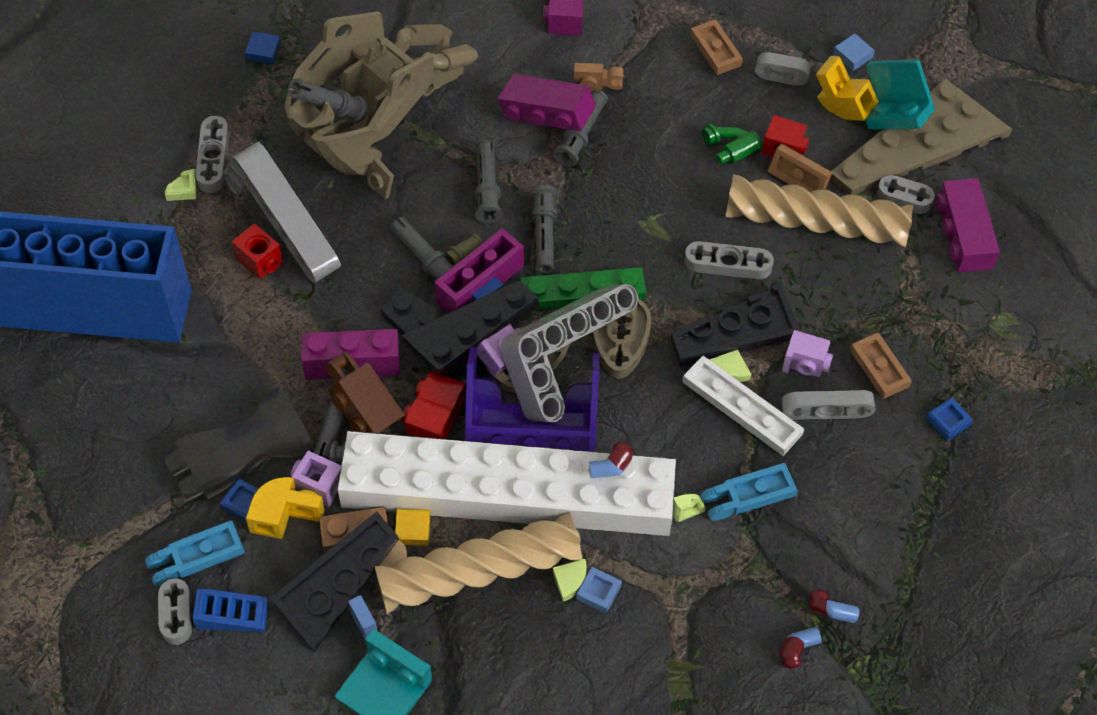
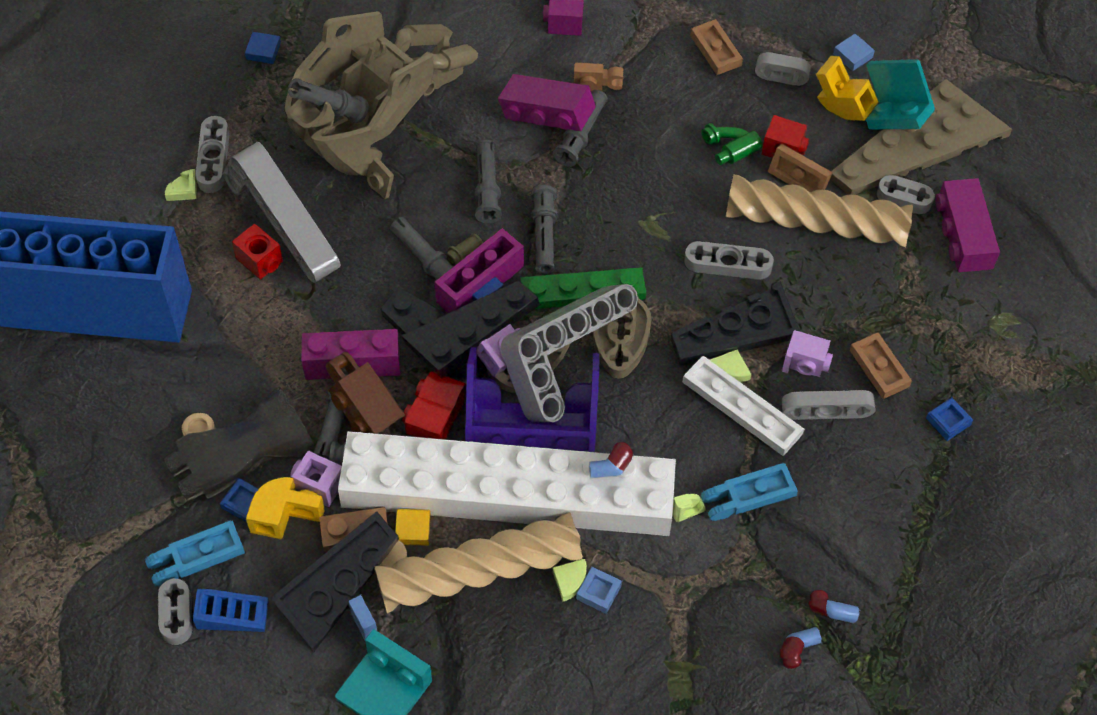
(197, 423): none -> tan tile

